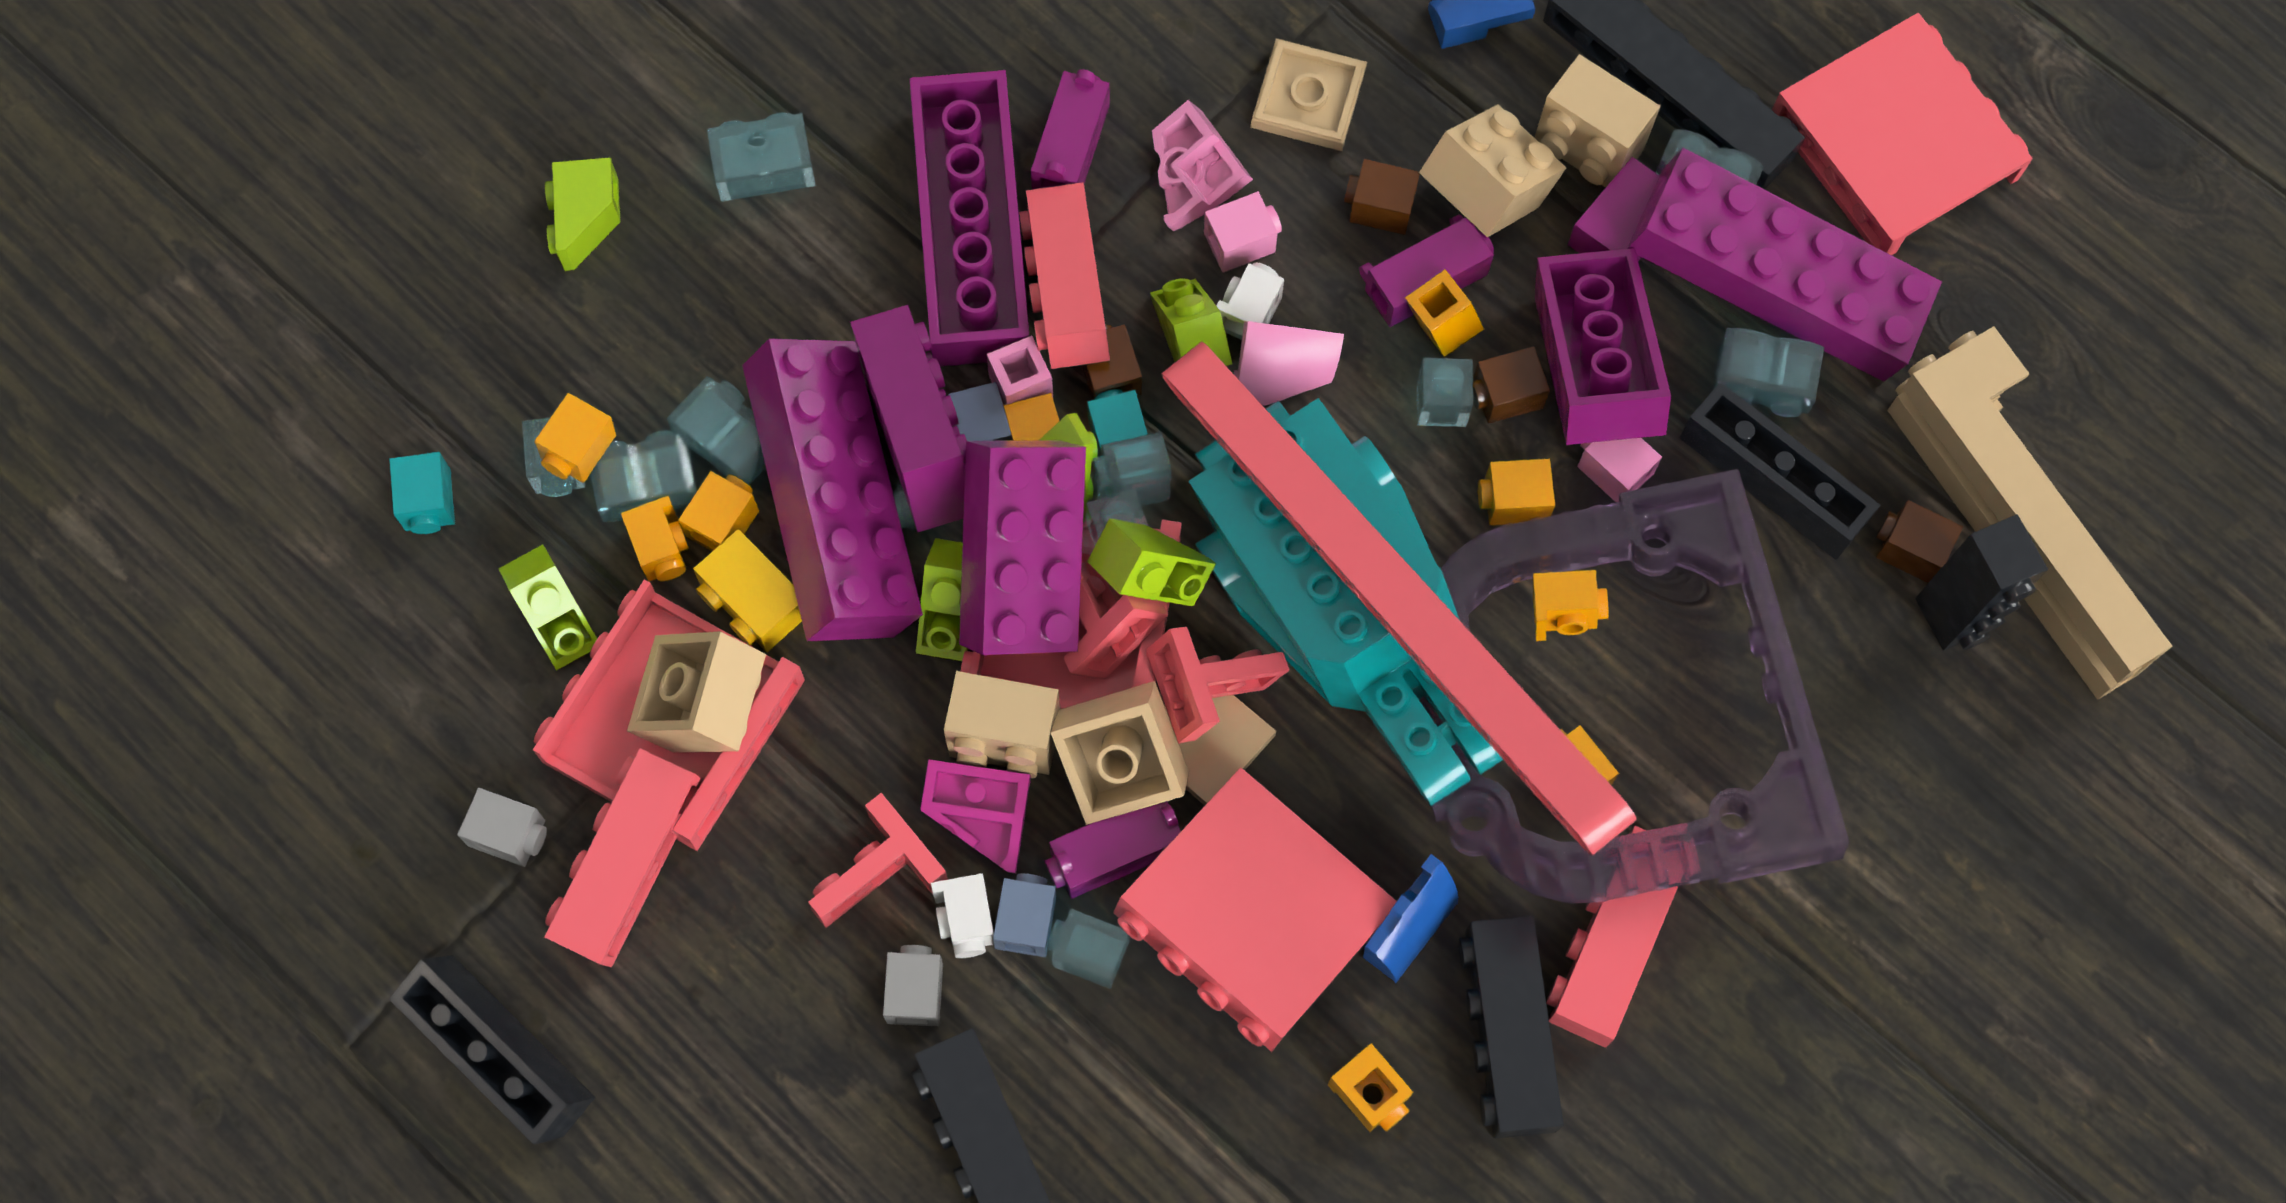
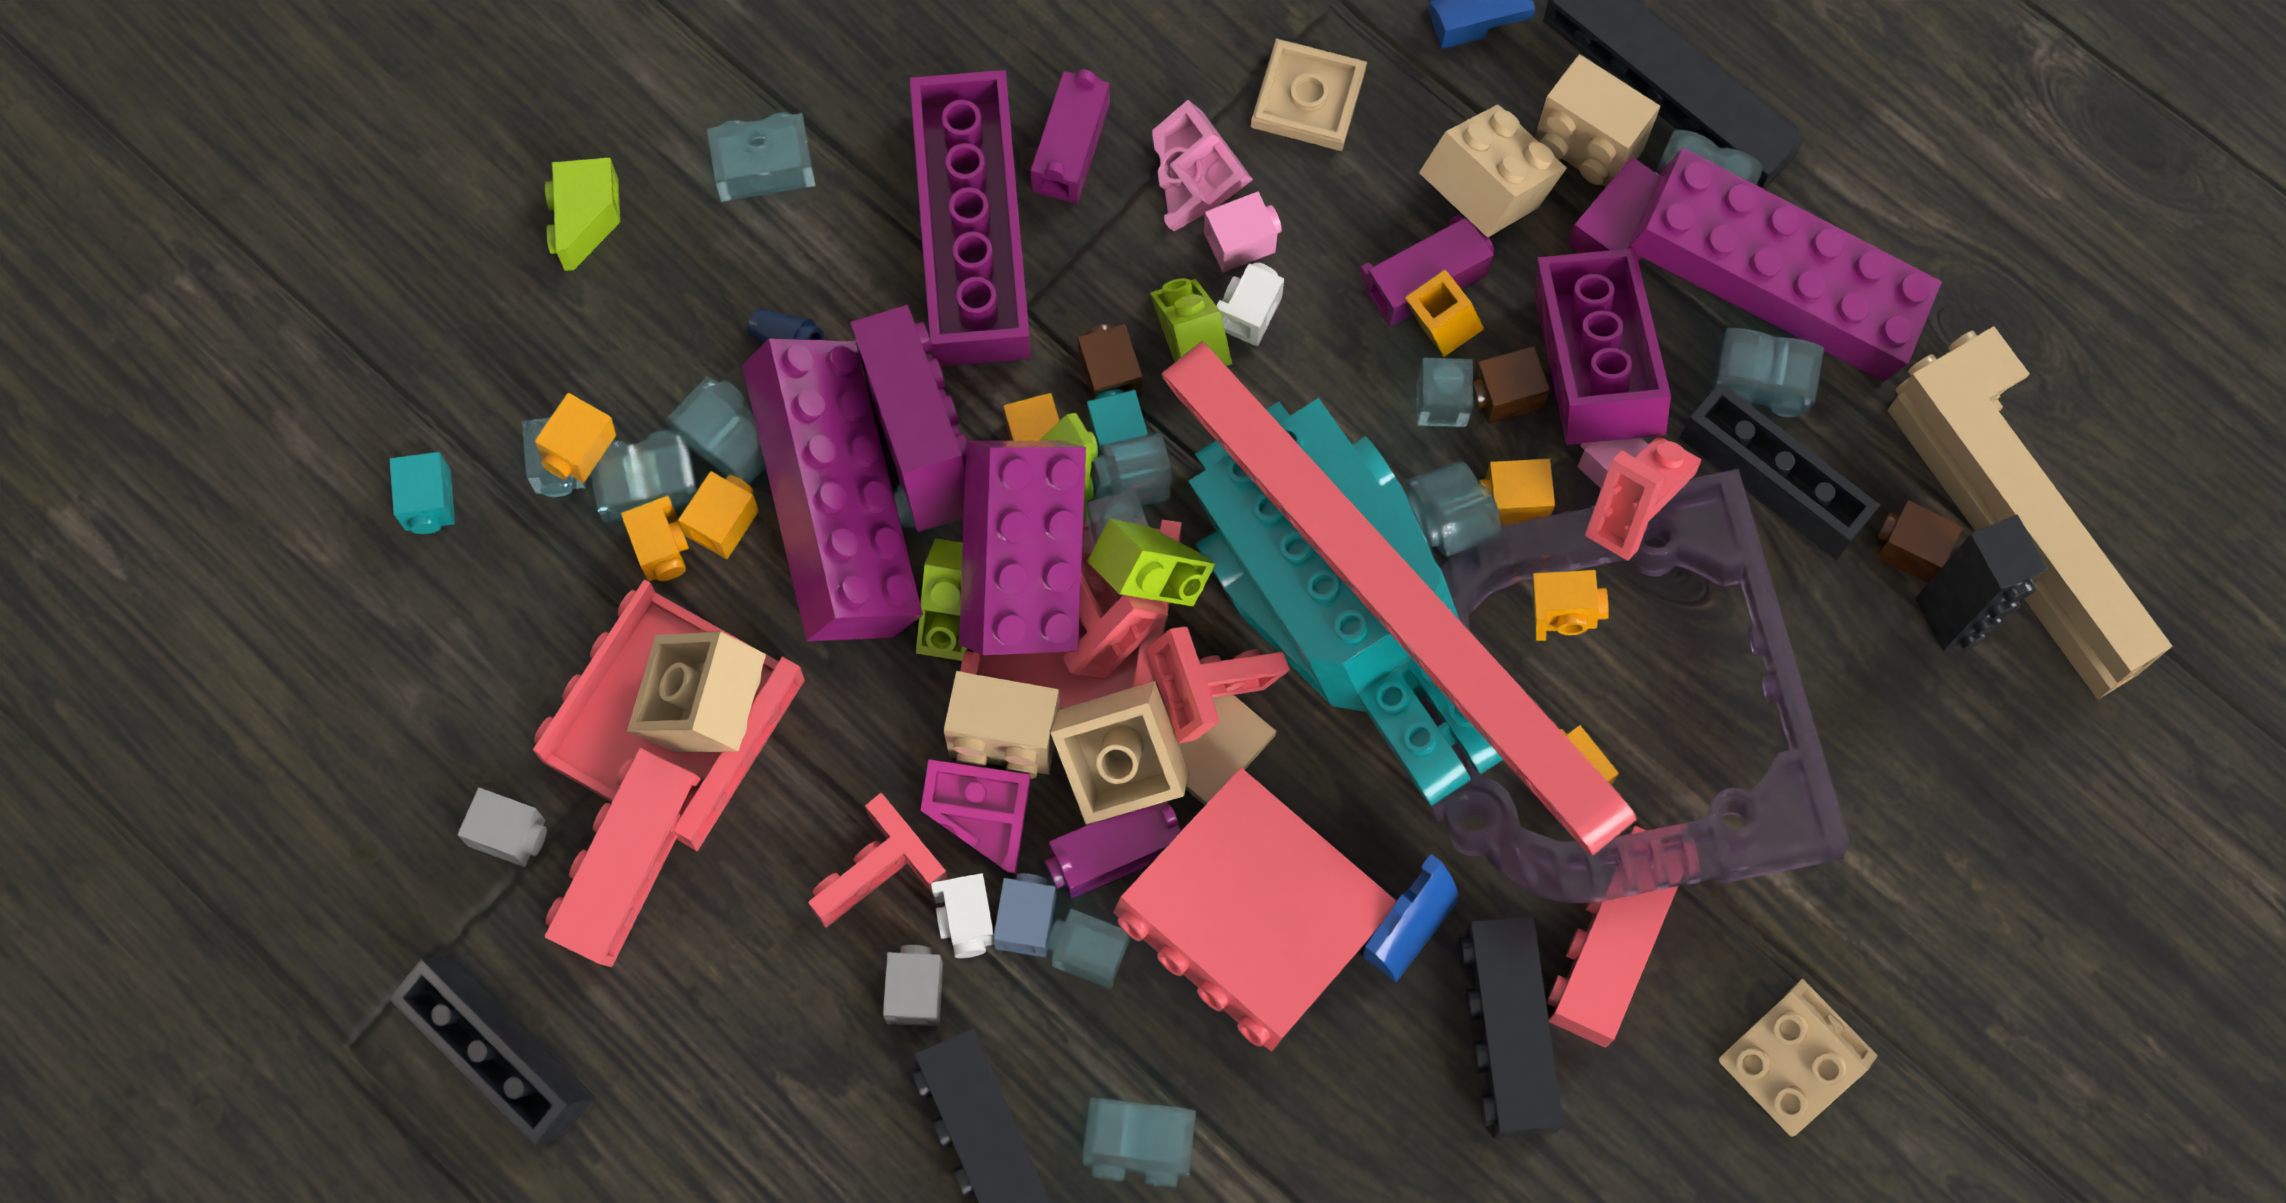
(549, 606): lime slope -> none
(749, 590): yellow brick -> none
(774, 325): none -> dark blue cone
(981, 414): sand blue brick -> none
(1019, 371): bright pink brick -> none
(1066, 276): coral brick -> none
(1139, 1140): none -> clear light blue brick
(1286, 360): bright pink slope -> none
(1367, 1070): light orange brick -> none
(1382, 196): reddish brown brick -> none
(1453, 508): none -> clear light blue brick
(1636, 492): none -> coral bracket
(1798, 1058): none -> tan bracket
(1900, 133): coral panel -> none

